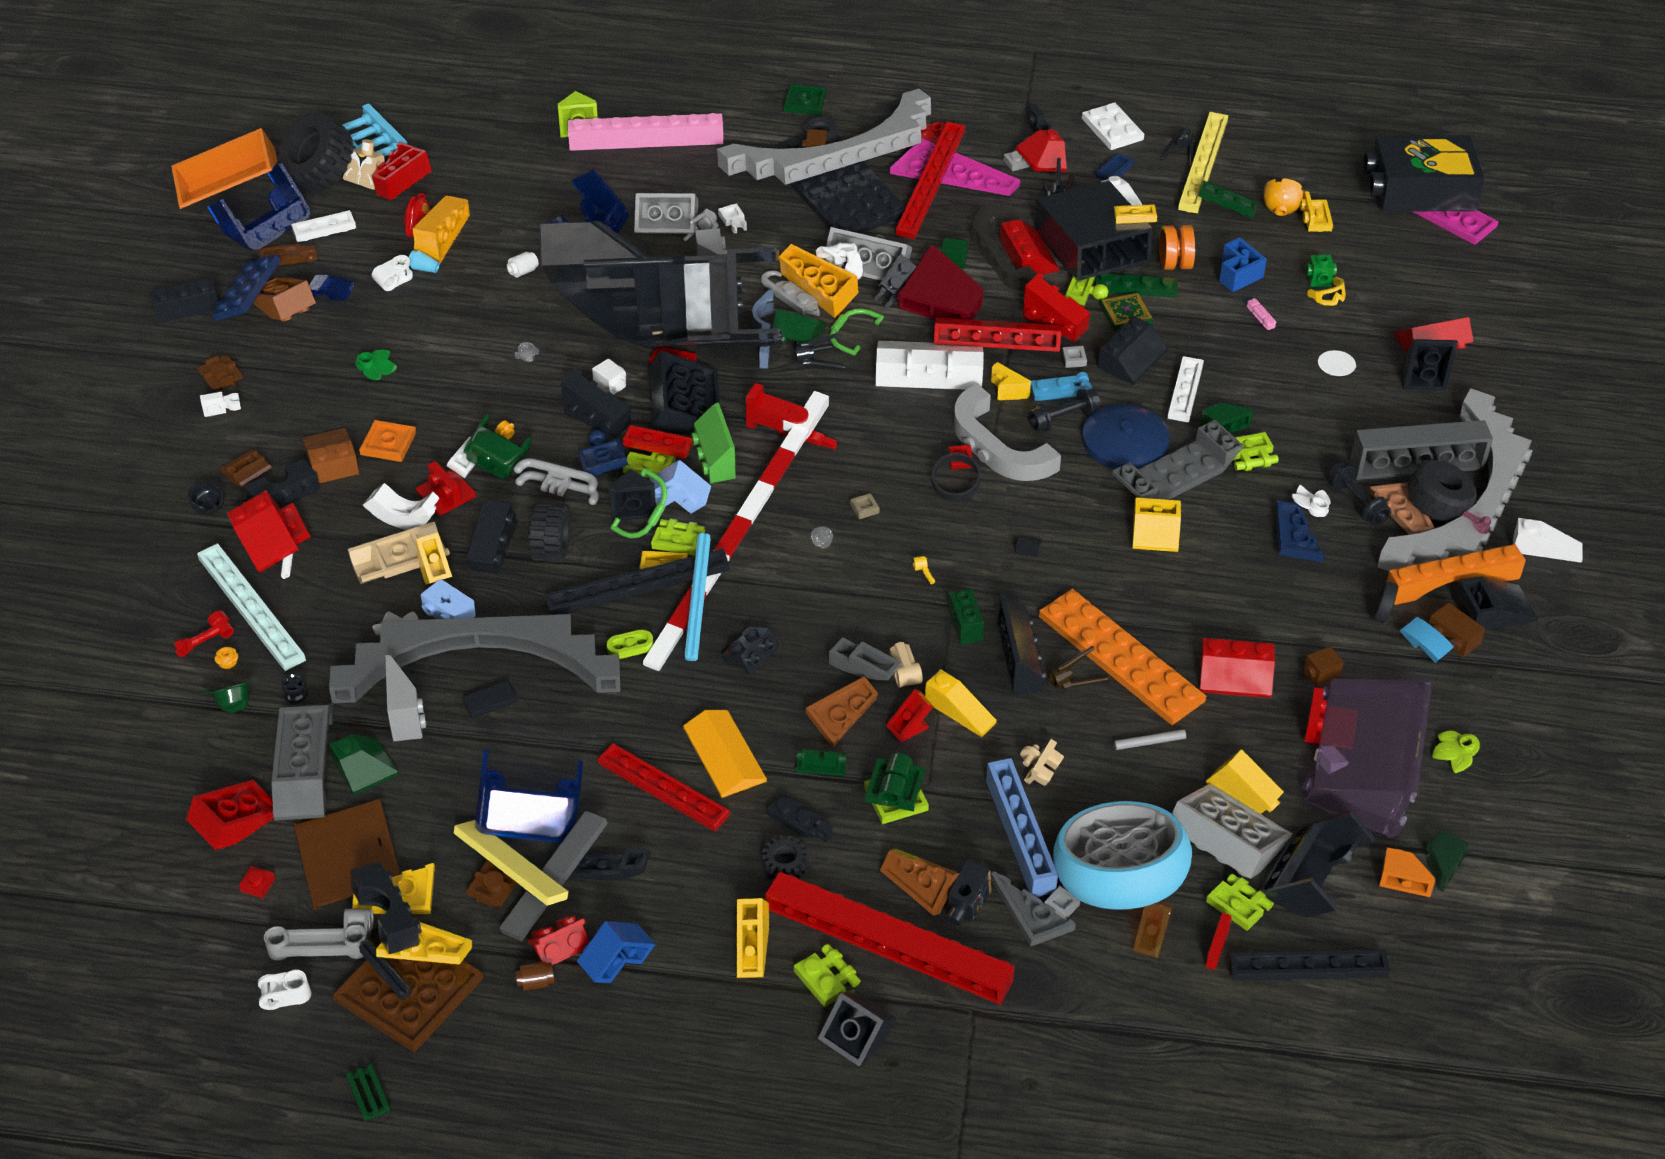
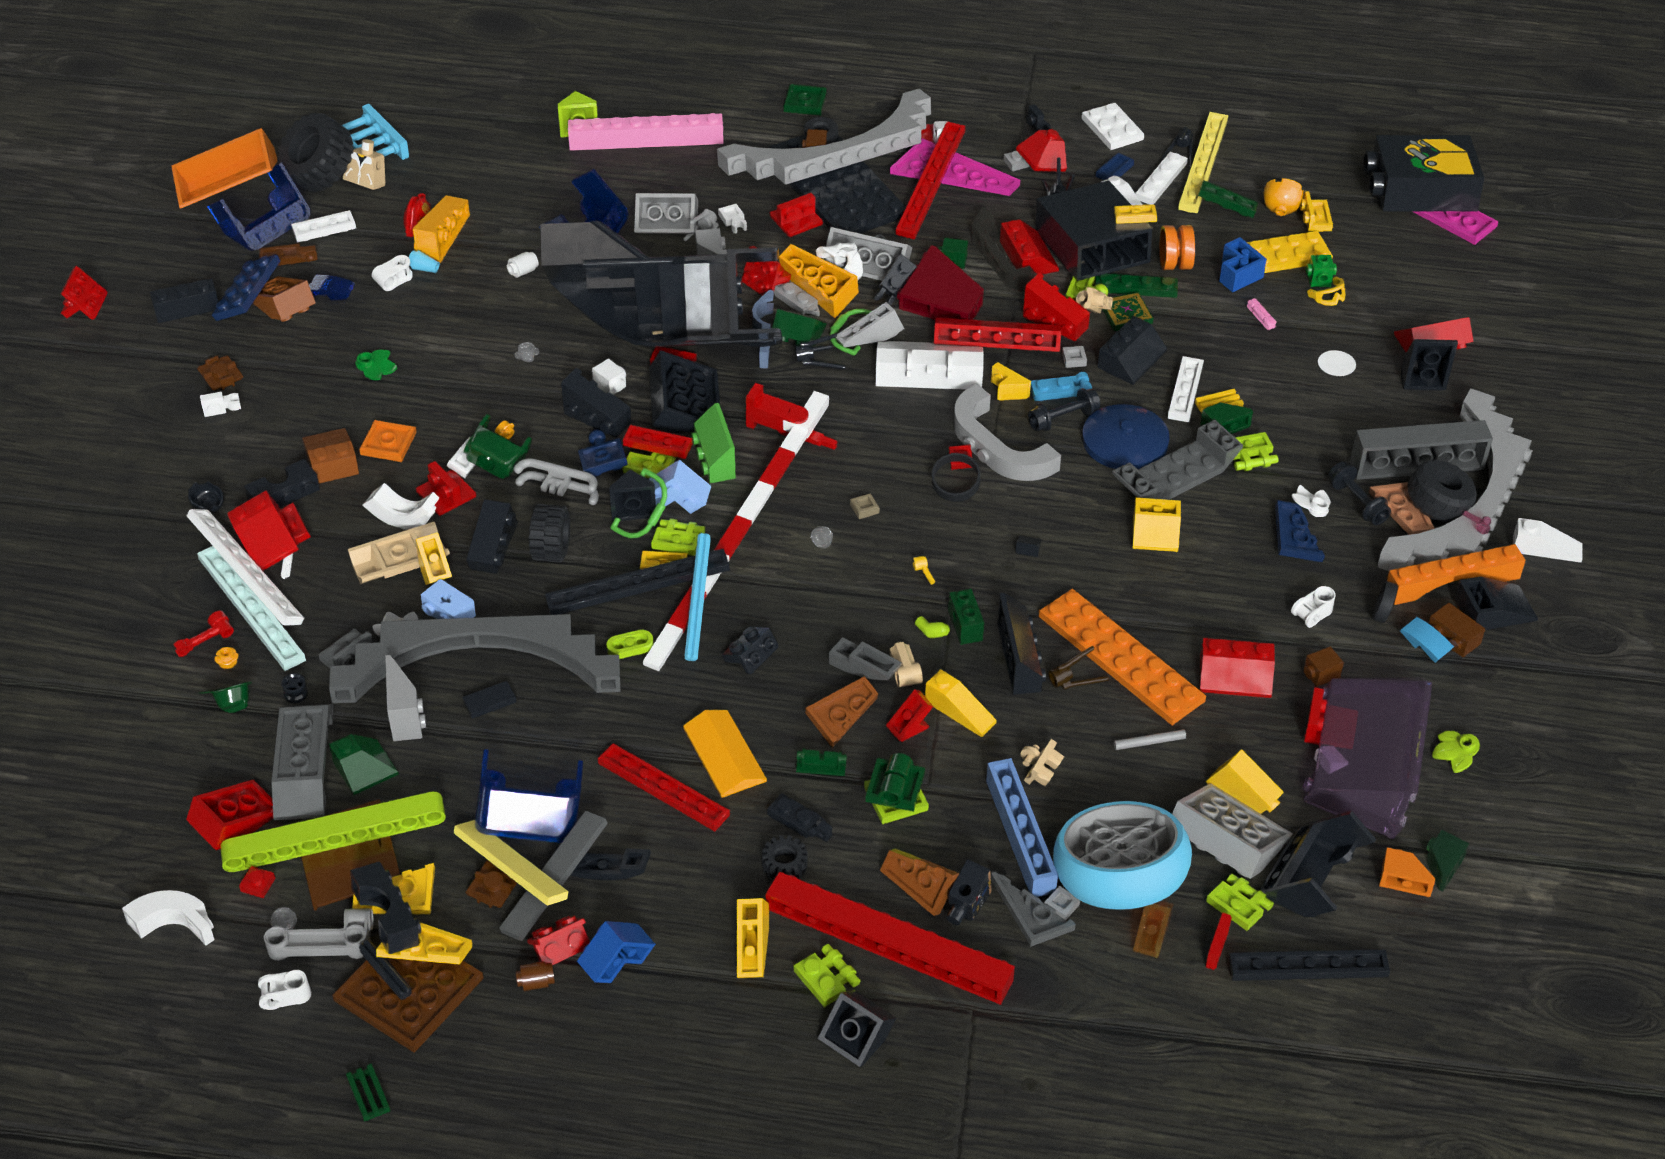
(82, 294): none -> red bracket
(169, 908): none -> white arch
(245, 567): none -> white tile
(246, 468): reddish brown piece -> none
(284, 918): none -> clear plate
(332, 831): none -> lime beam
(344, 649): none -> dark grey bracket
(400, 171): red wedge -> none
(764, 275): none -> red bracket
(797, 215): none -> red bracket
(874, 327): none -> light grey slope
(932, 630): none -> lime arm
(937, 129): none -> white slope
(1094, 300): none -> tan hips
(1161, 178): none -> white plate
(1223, 397): none -> yellow tile
(1290, 250): none -> yellow plate
(1315, 605): none -> white piece

